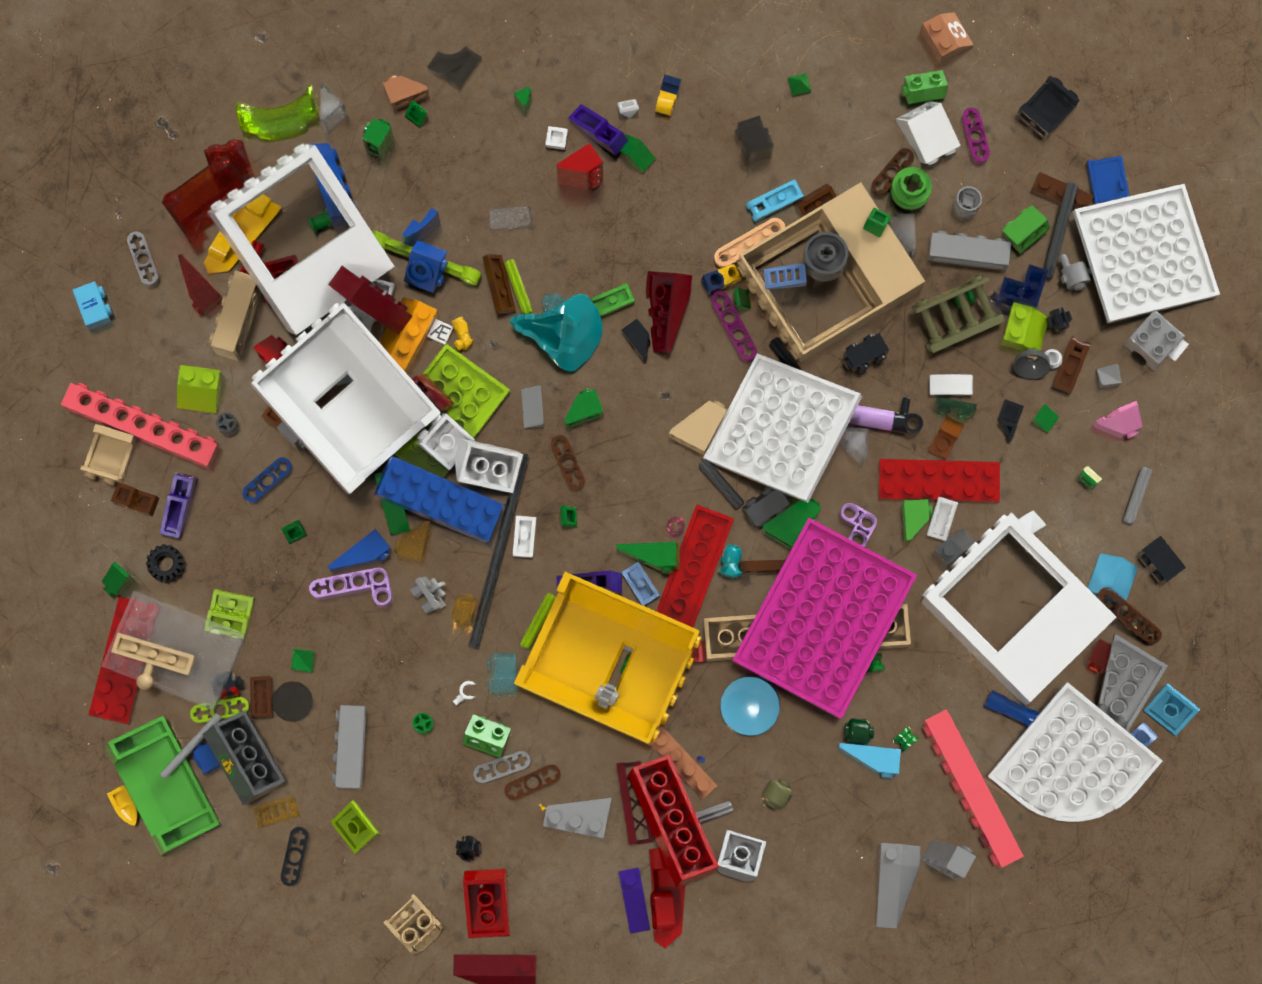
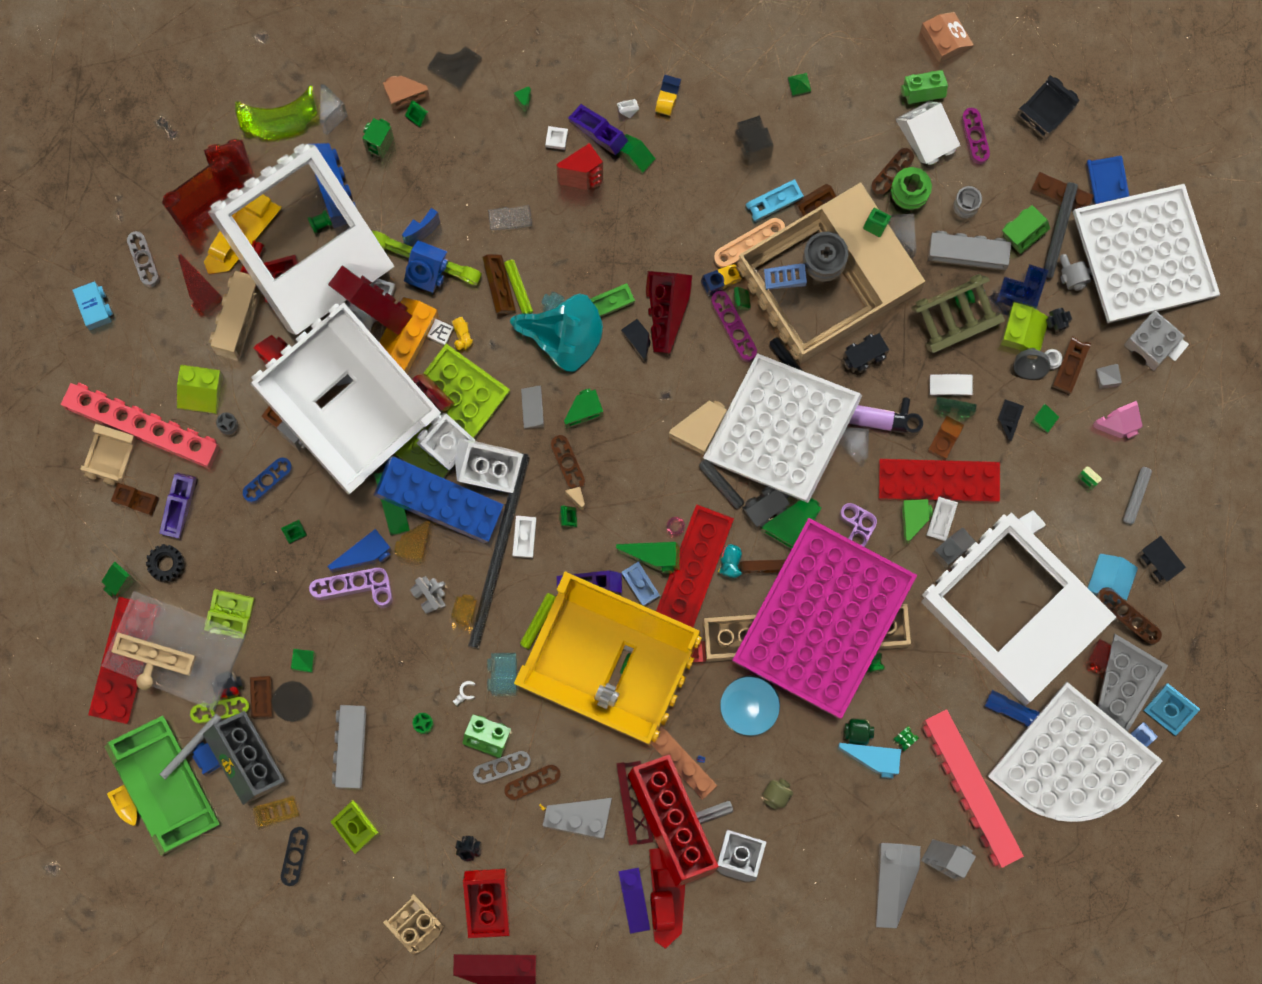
(576, 496): none -> tan slope

